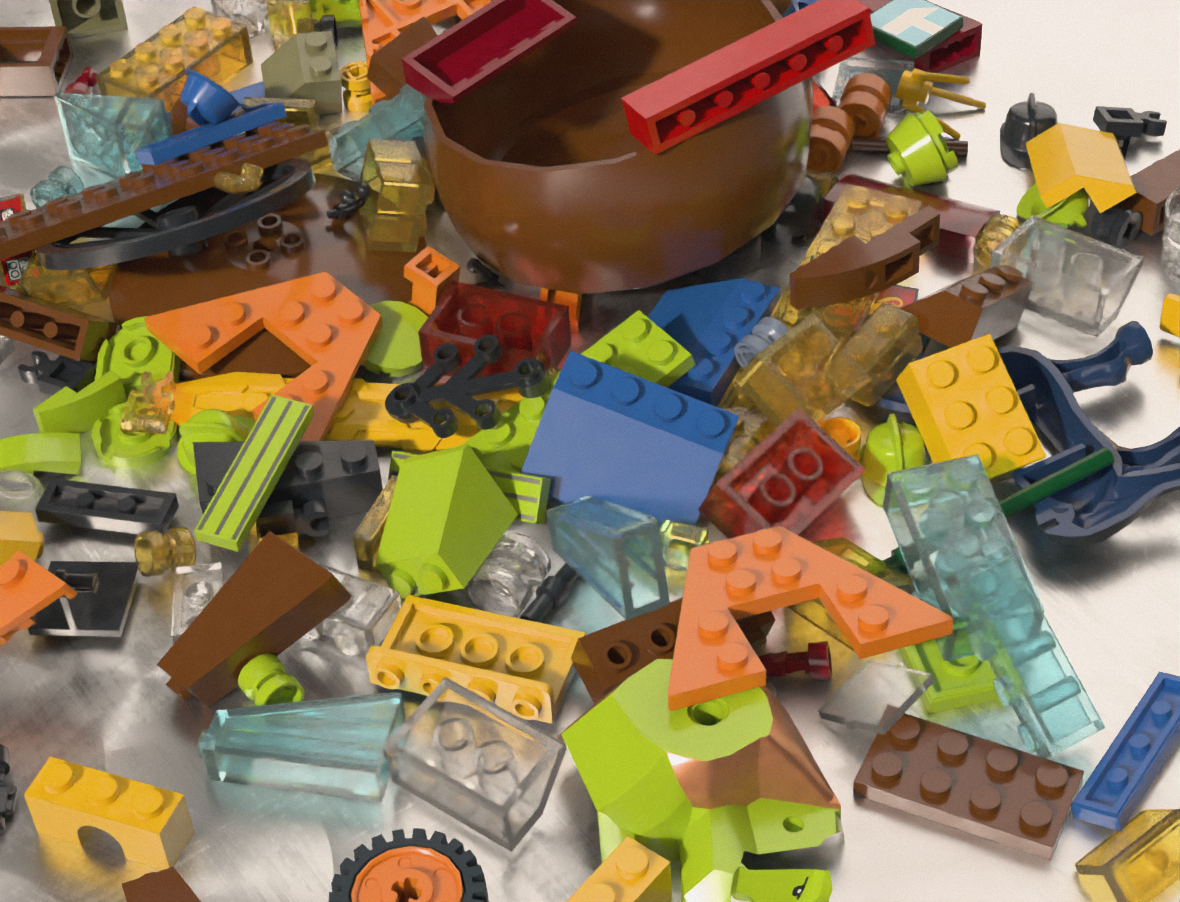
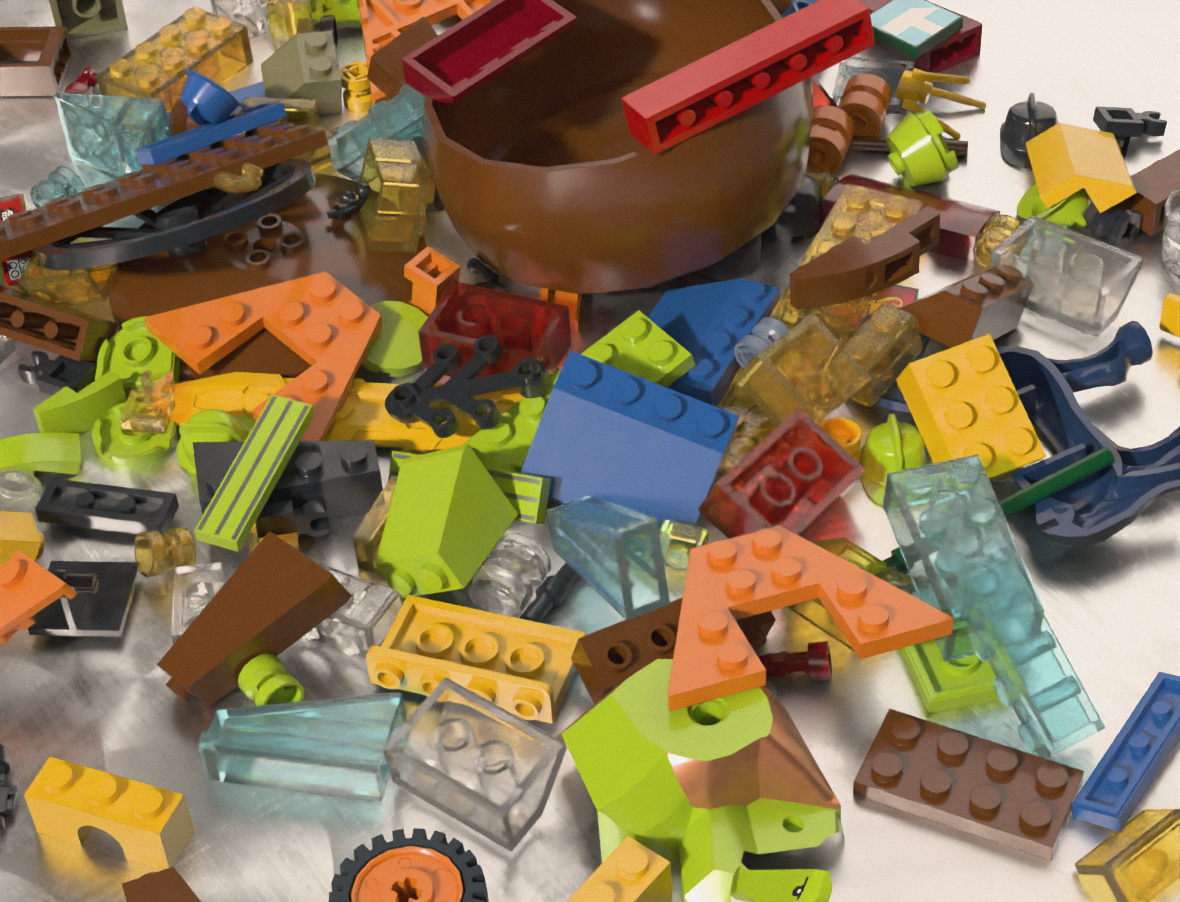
(876, 696): clear piece -> none

